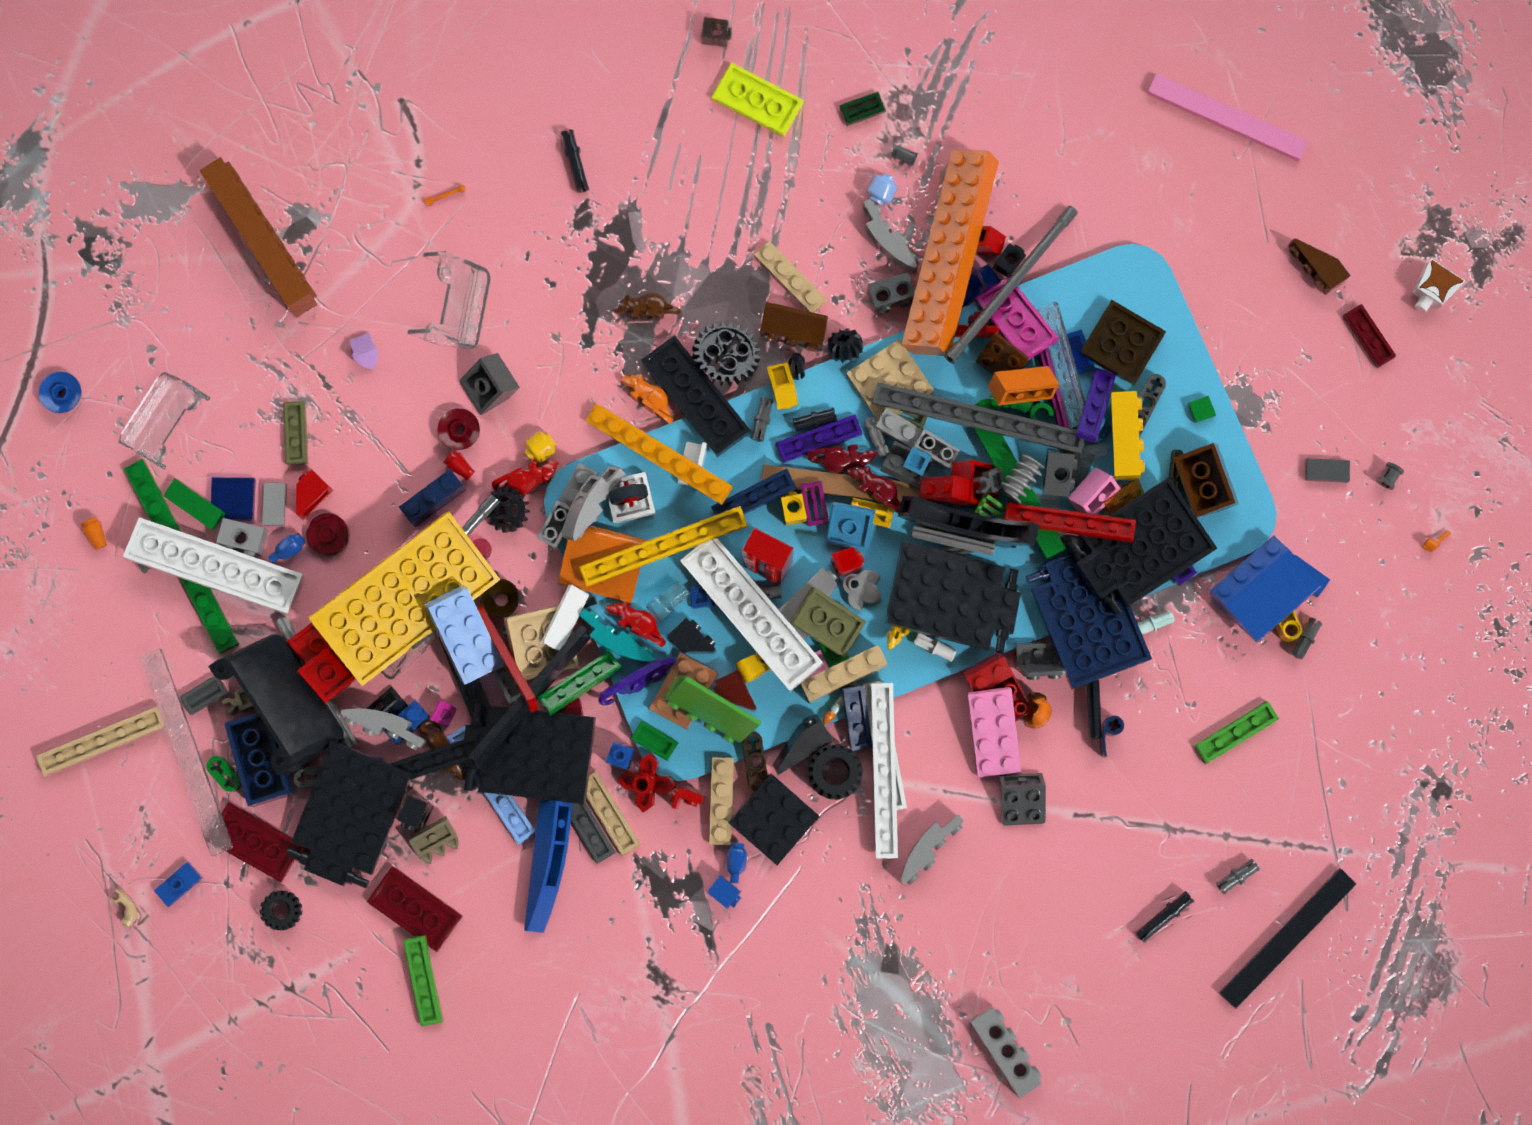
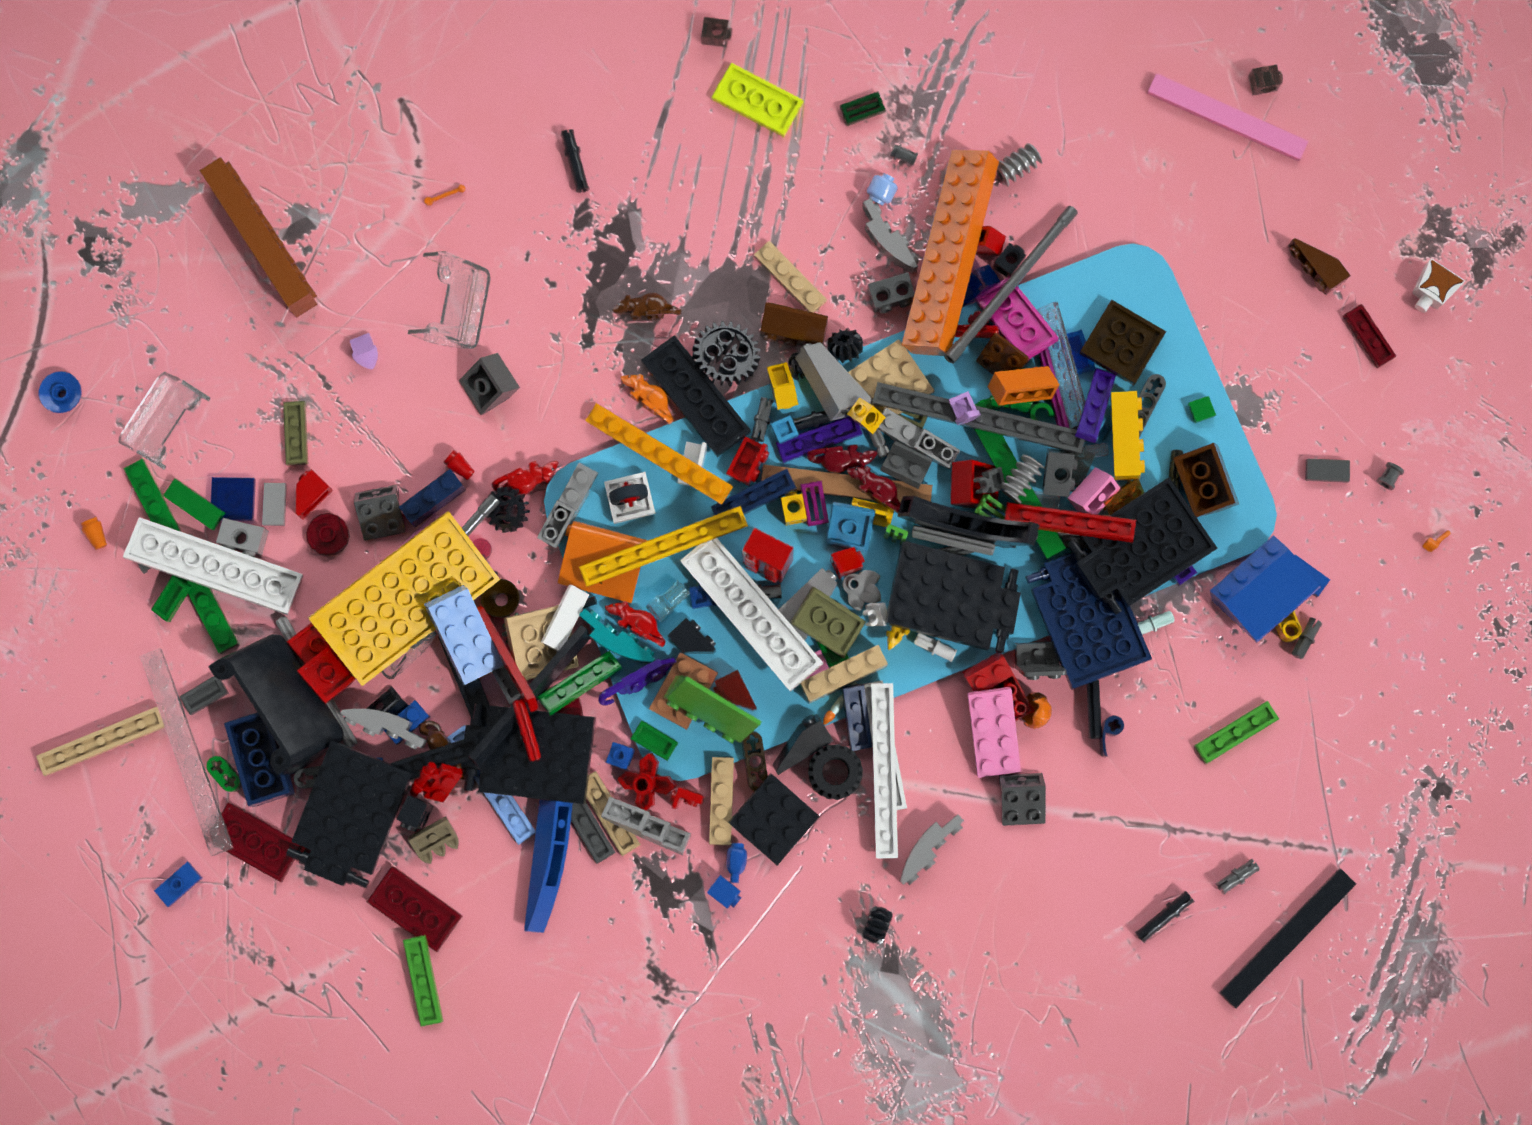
(130, 908): tan piece -> none
(171, 598): none -> green tile
(240, 702): dark tan plate -> none
(287, 547): blue plant -> none
(292, 917): black tyre -> none
(379, 512): none -> dark grey bracket
(440, 785): none -> red plate
(443, 713): dark pink slope -> none
(451, 422): dark red dish -> none
(526, 729): none -> red axle
(540, 447): yellow head -> none
(585, 505): light grey slope -> none
(645, 826): none -> light grey slope
(747, 461): none -> red bracket
(752, 667): yellow piece -> none
(784, 429): none -> dark azure tile
(830, 381): none -> light grey slope
(866, 415): none -> yellow brick
(876, 614): none -> white tile
(877, 925): none -> black gear
(895, 535): none -> bright green tile
(917, 461): dark azure plate -> none
(945, 489): red brick -> none
(964, 408): none -> lavender tile
(1017, 162): none -> light grey piece
(1020, 1084): light grey brick -> none
(1265, 79): none -> clear smoke brick

